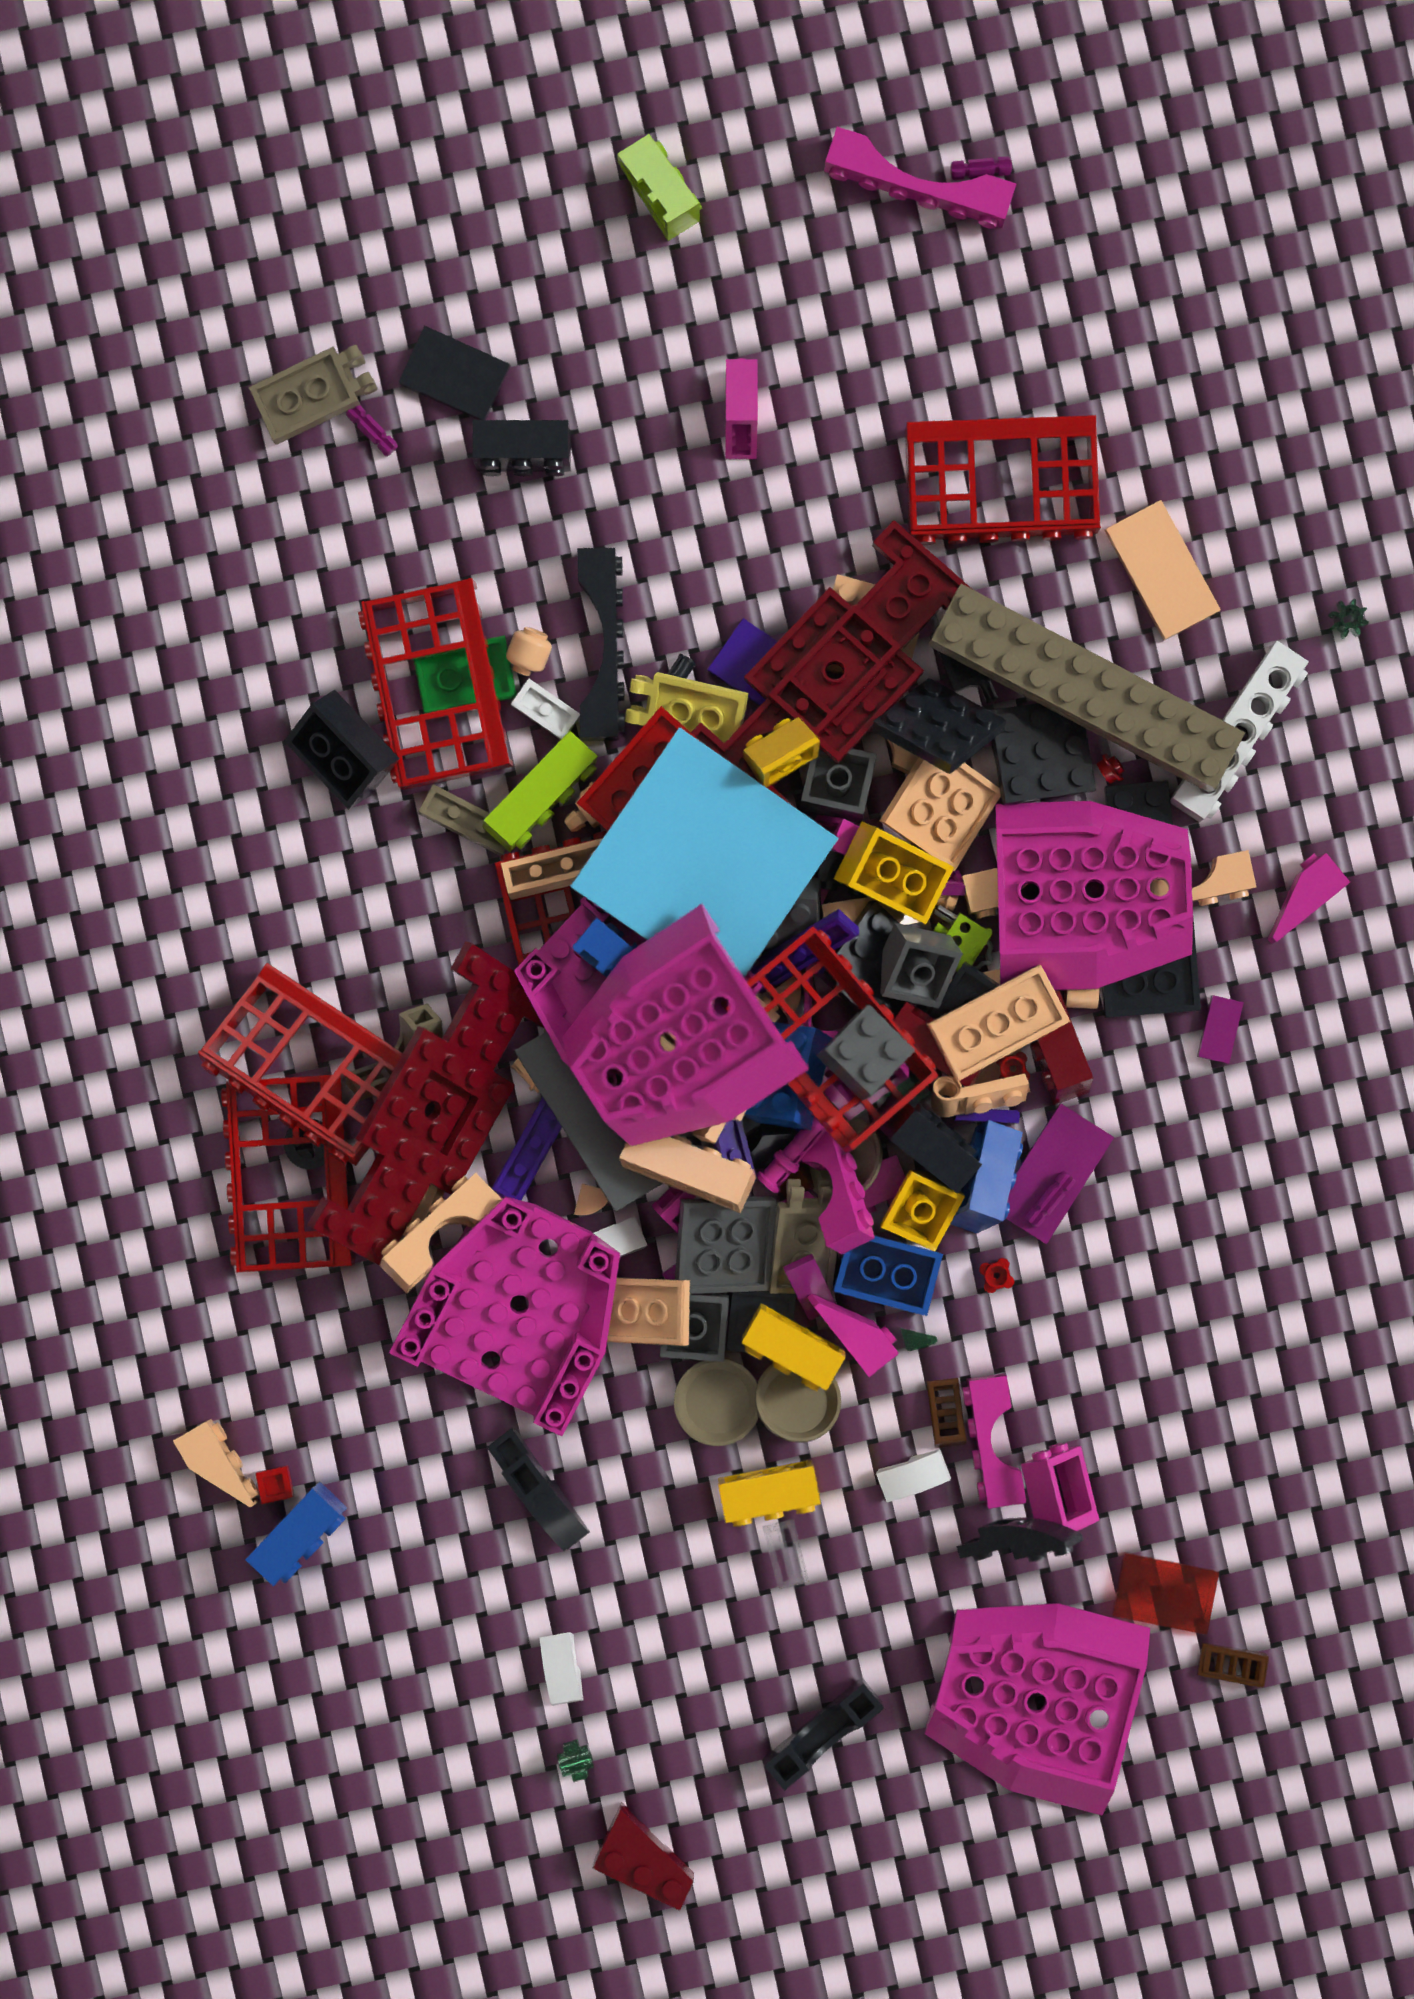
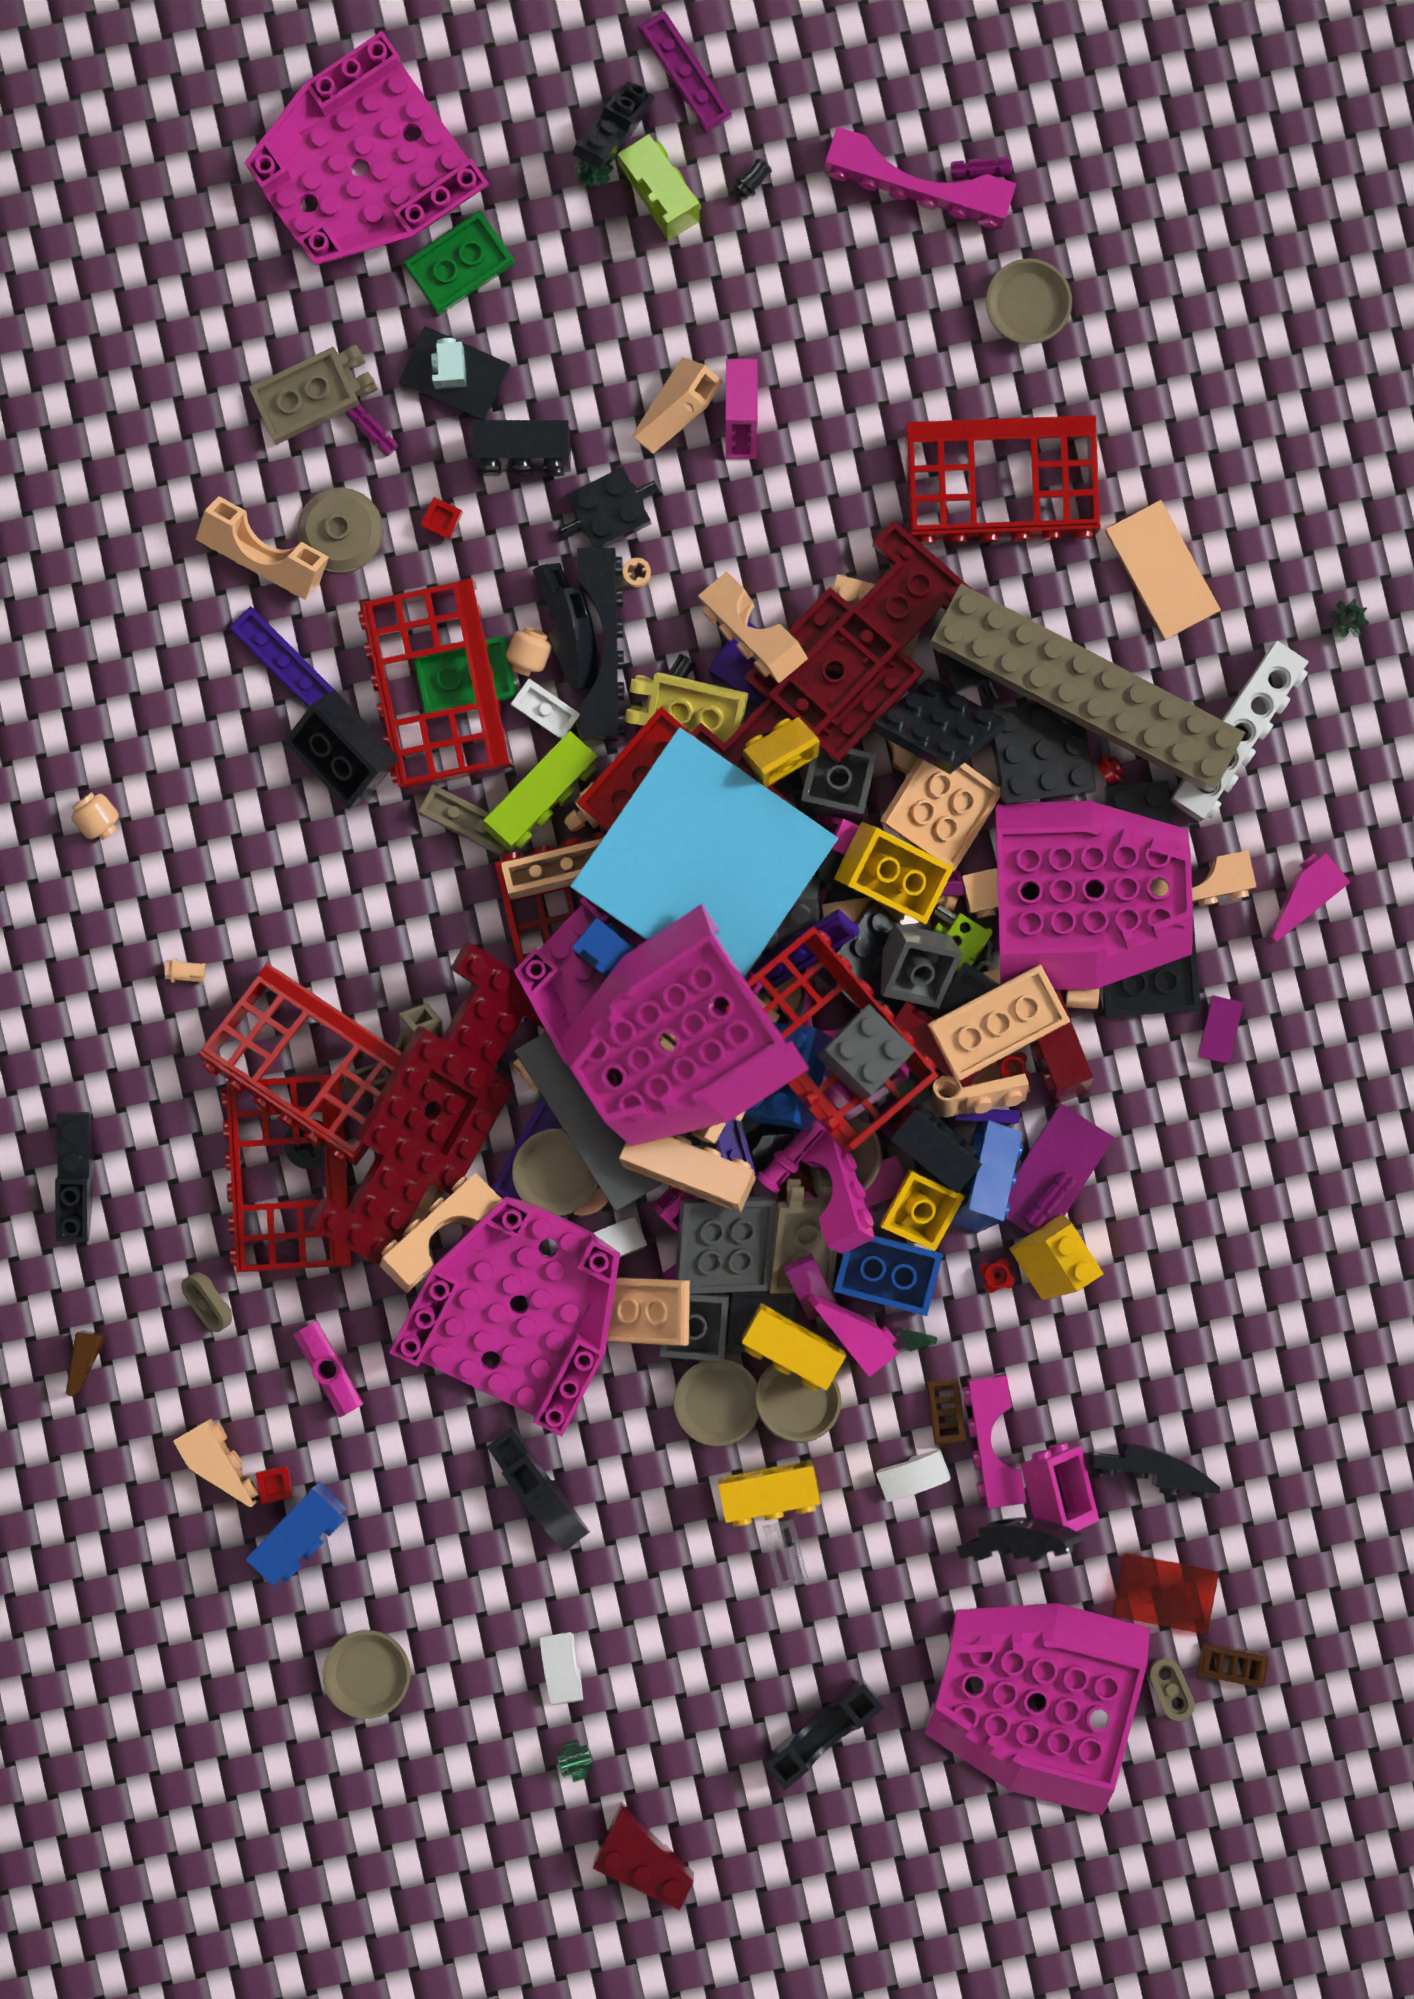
(74, 1176): none -> black slope
(85, 1351): none -> reddish brown slope
(95, 816): none -> light nougat head
(184, 971): none -> light nougat pin
(206, 1302): none -> dark tan plate
(229, 533): none -> light nougat arch
(280, 657): none -> dark purple tile
(338, 1388): none -> dark pink piece
(342, 527): none -> dark tan piece
(351, 117): none -> dark pink wedge
(366, 1674): none -> dark tan piece
(441, 518): none -> red plate
(449, 364): none -> light aqua brick
(459, 263): none -> green tile
(552, 1173): none -> dark tan piece
(574, 632): none -> black slope
(591, 175): none -> clear green gear
(609, 509): none -> black plate
(615, 125): none -> black slope
(633, 563): none -> light nougat bush
(677, 404): none -> light nougat slope
(685, 72): none -> magenta tile
(747, 184): none -> black pin
(771, 647): none -> light nougat arch
(1029, 301): none -> dark tan piece
(1056, 1259): none -> yellow slope
(1167, 1471): none -> black slope
(1170, 1688): none -> dark tan plate

